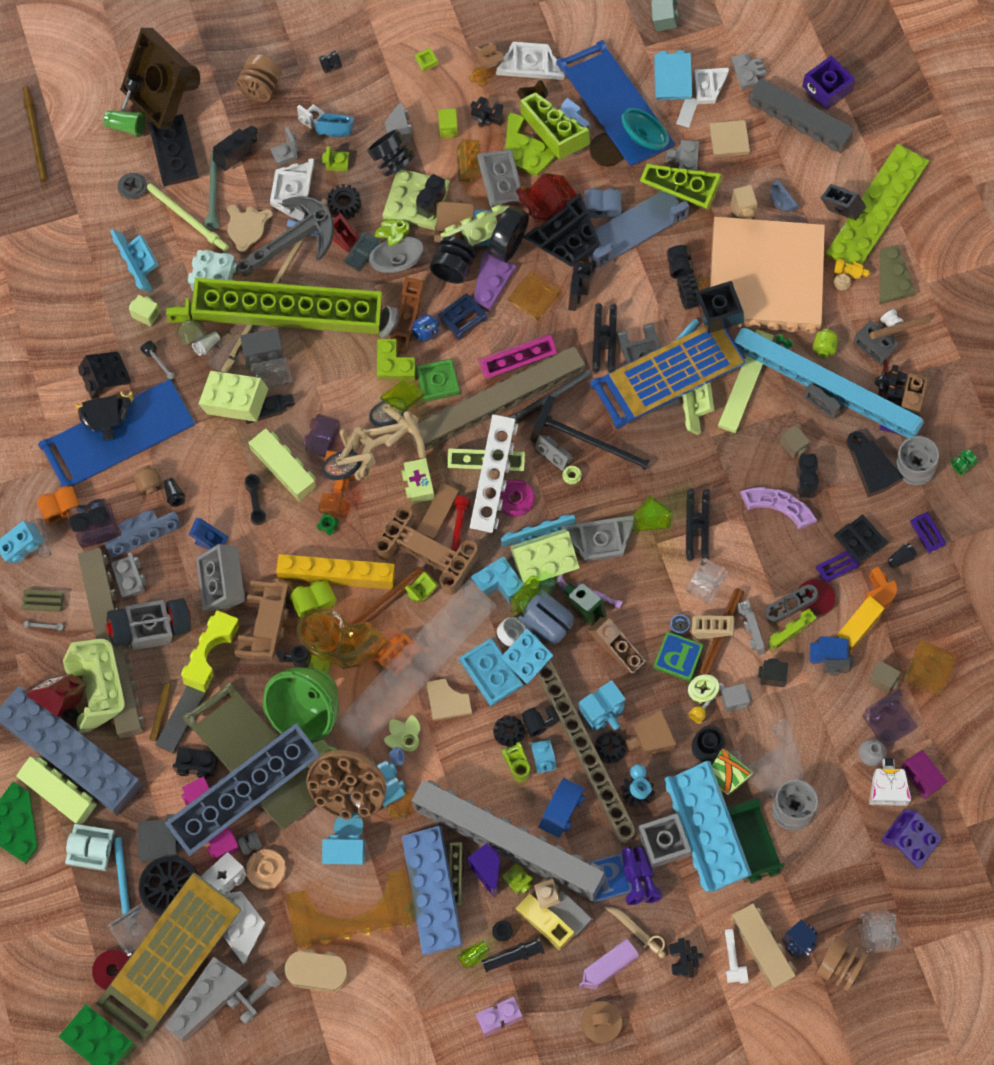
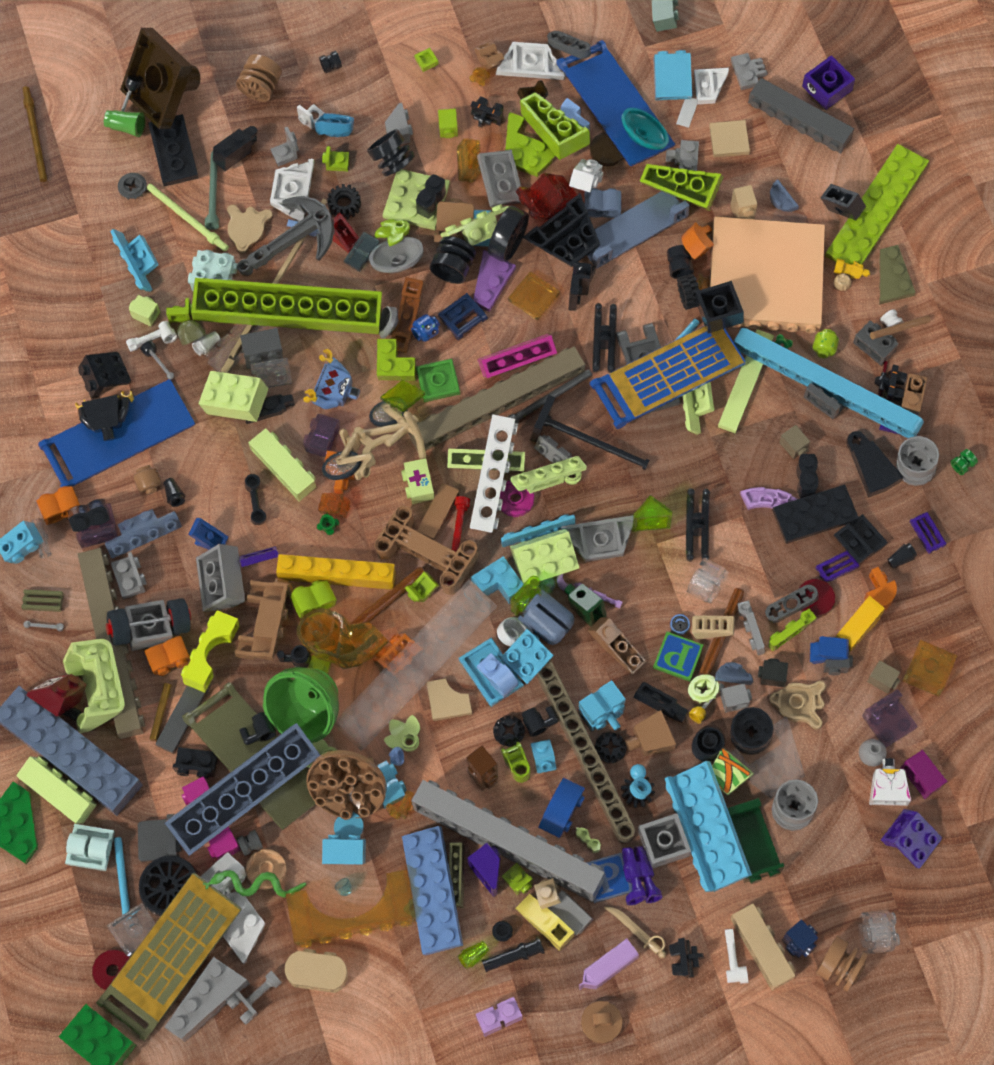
(165, 332): none -> white brick
(167, 656): none -> orange brick
(219, 877): none -> bright green animal
(258, 556): none -> dark purple tile
(262, 727): none -> black piece
(333, 385): none -> medium blue torso
(344, 887): none -> clear light blue hinge
(482, 768): none -> reddish brown arch
(498, 675): none -> light blue brick
(548, 475): none -> yellowish green bracket
(561, 40): none -> dark grey beam
(586, 175): none -> white brick
(592, 844): none -> yellowish green piece
(660, 701): none -> black hinge
(696, 240): none -> orange brick
(733, 673): none -> sand blue plate
(759, 722): none -> black wheel
(799, 702): none -> tan tile
(815, 514): none -> black plate

